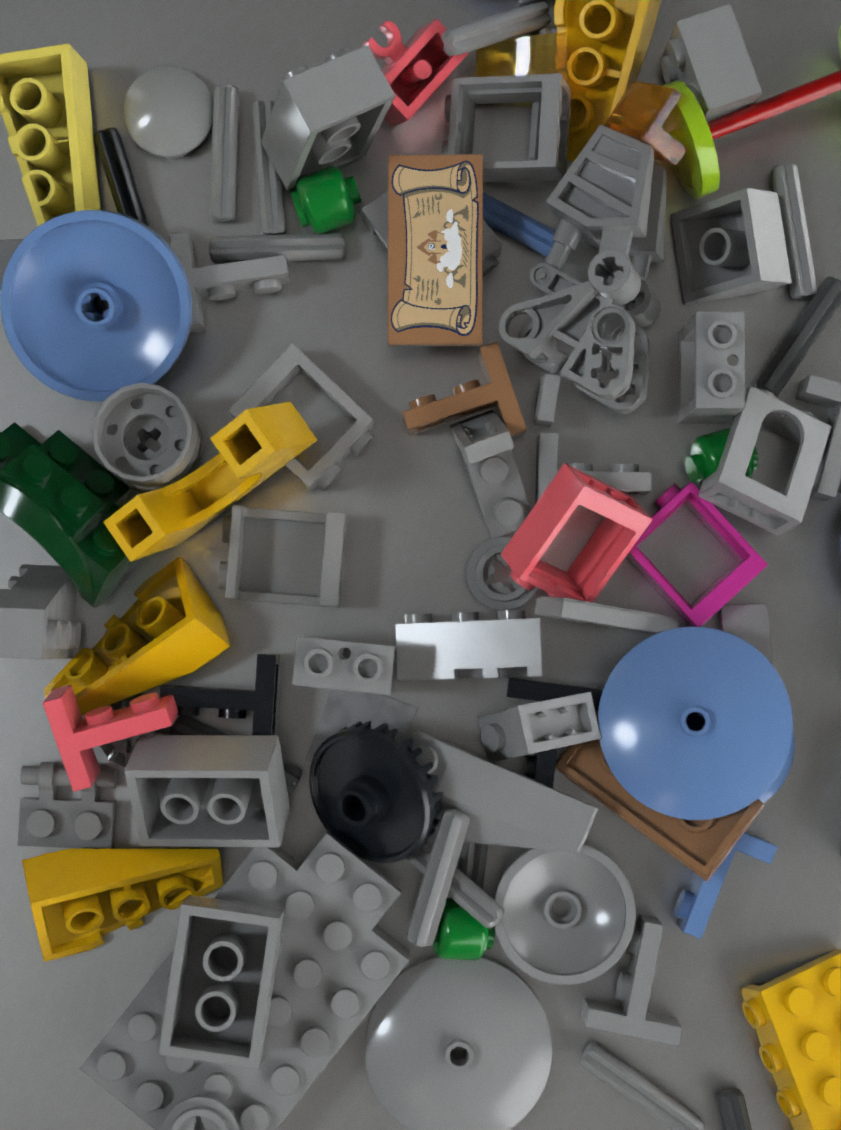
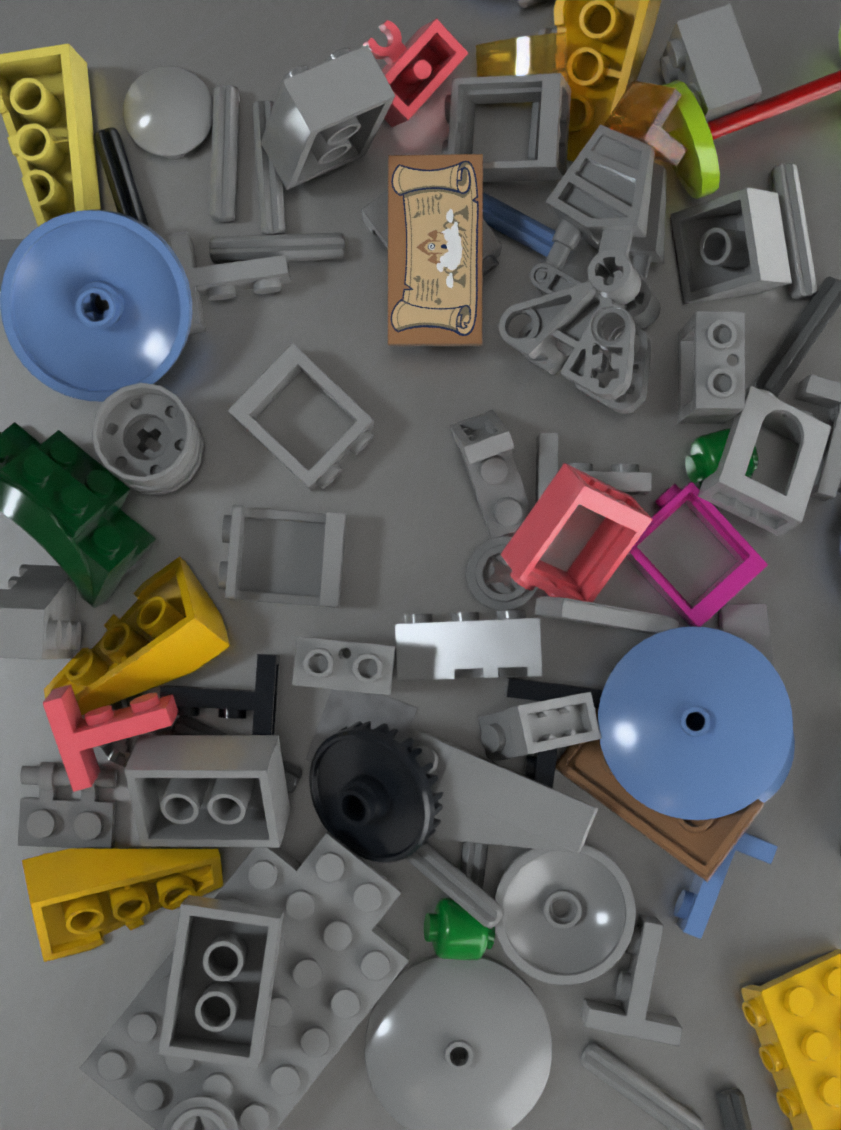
(249, 453): yellow arch -> none
(326, 199): green head -> none
(438, 877): light grey axle -> none
(471, 399): medium nougat bracket -> none
(495, 28): light grey axle -> none
(546, 400): light grey tile -> none

